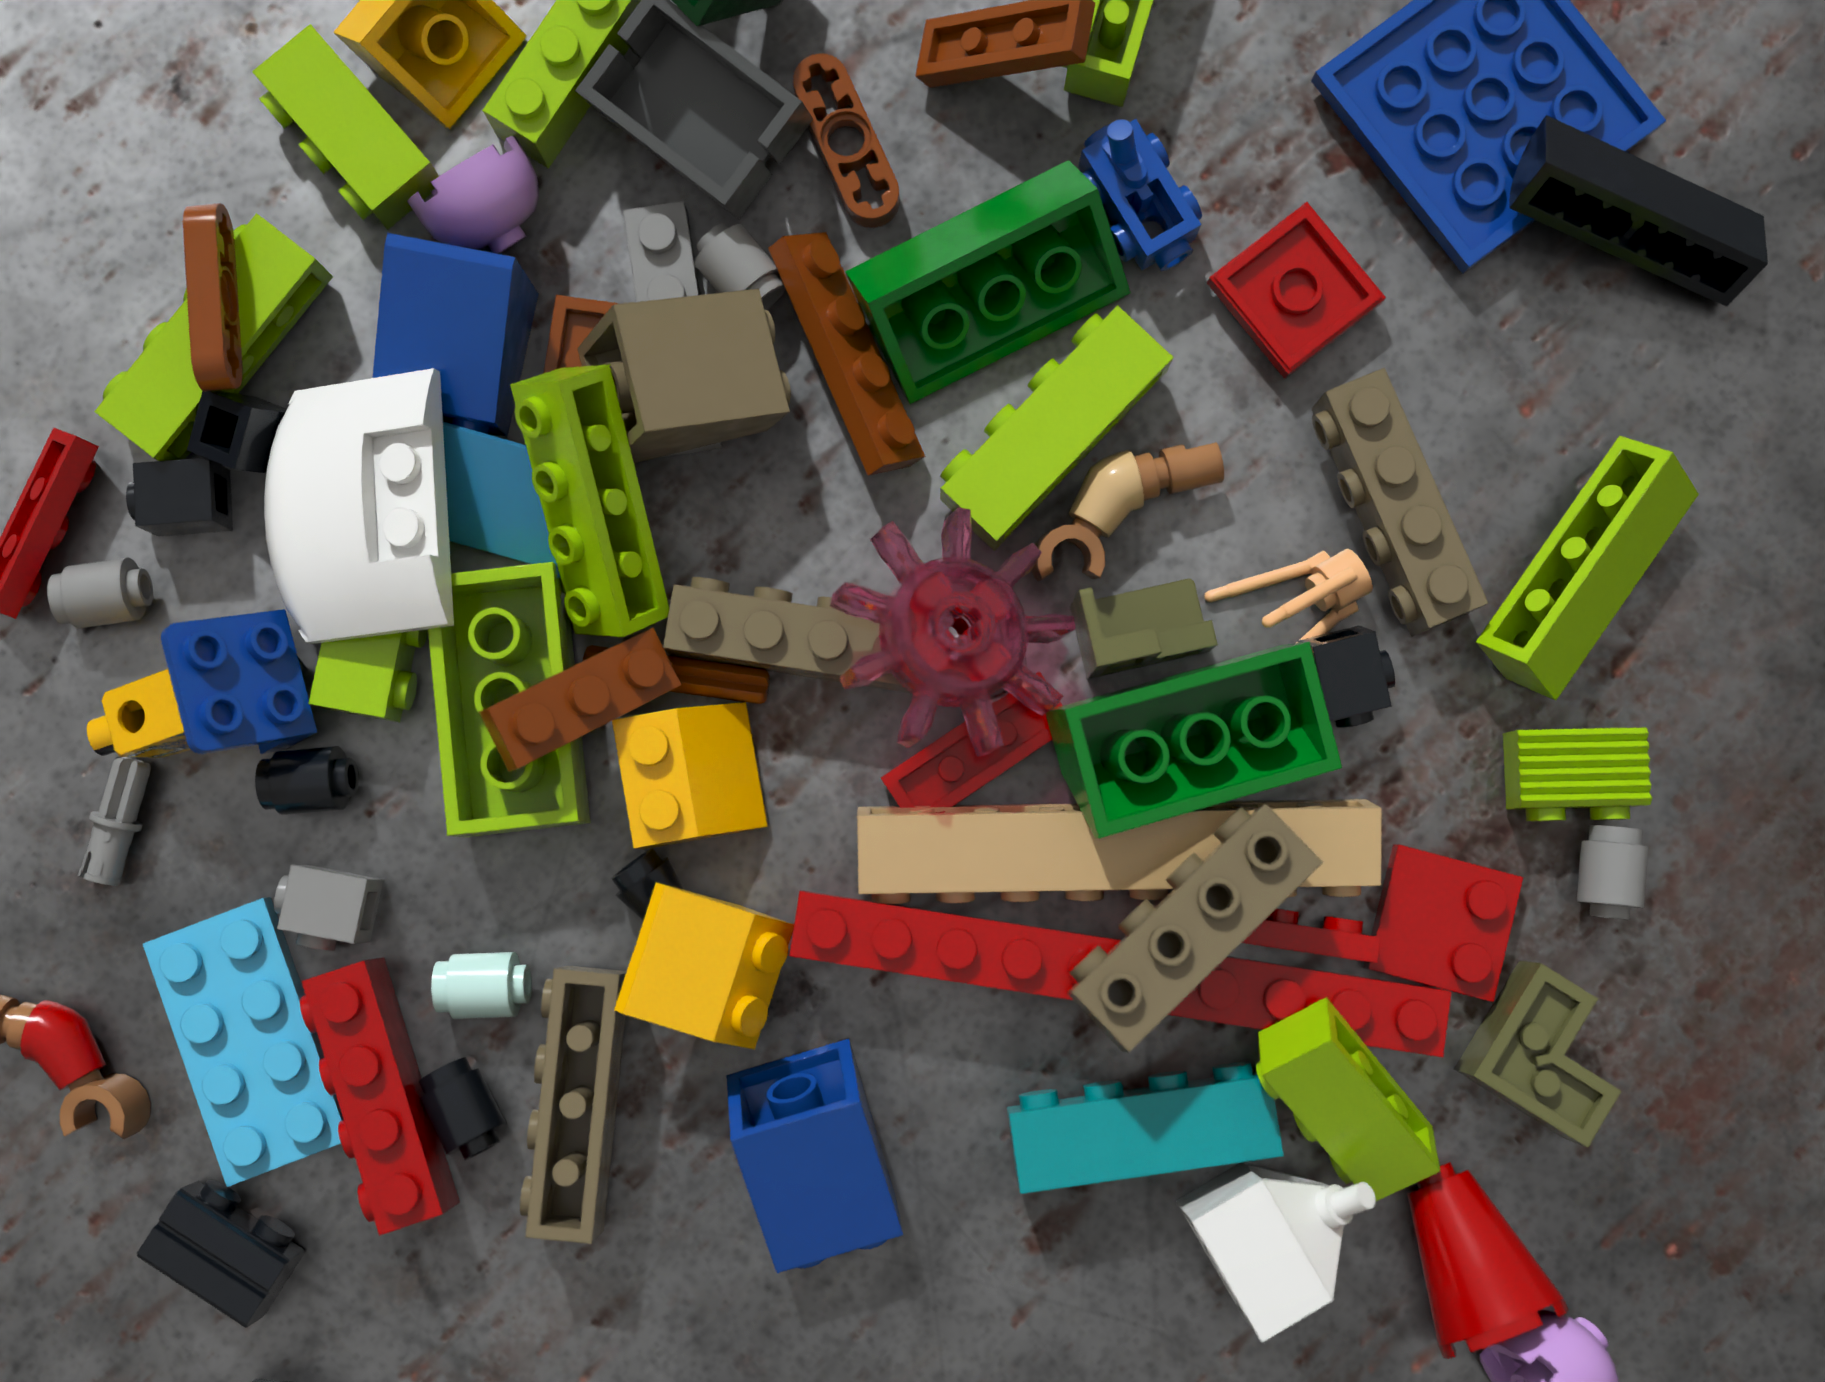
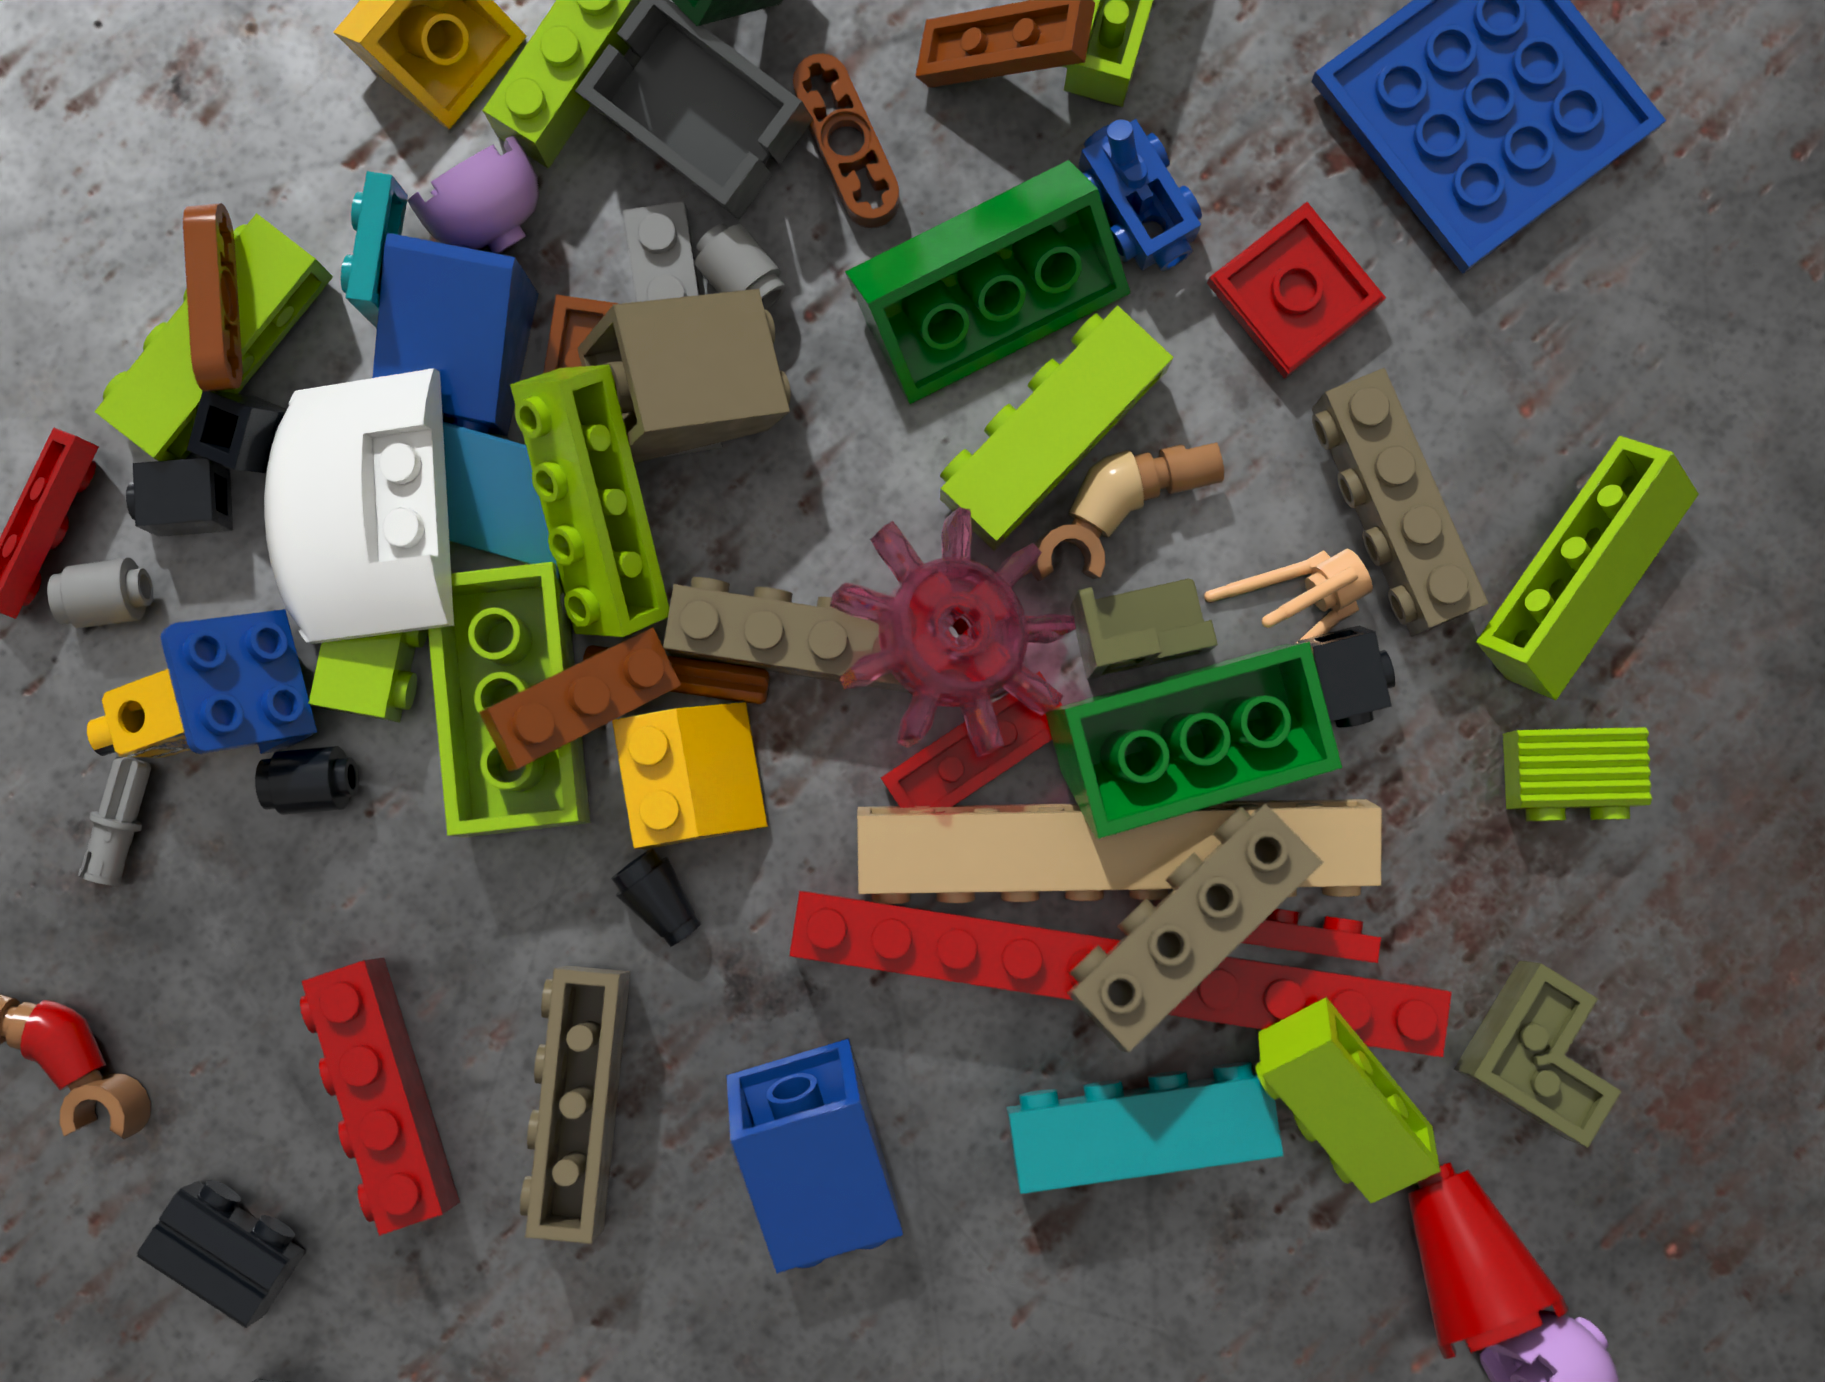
(245, 1040): medium azure plate -> none
(327, 906): light grey brick -> none
(344, 128): lime brick -> none
(373, 215): none -> teal plate
(461, 1109): black brick -> none
(481, 985): light aqua brick -> none
(704, 967): yellow slope -> none
(846, 352): dark orange plate -> none
(1273, 1240): white piece -> none
(1444, 922): red plate -> none
(1612, 871): light grey brick -> none
(1638, 212): black brick -> none

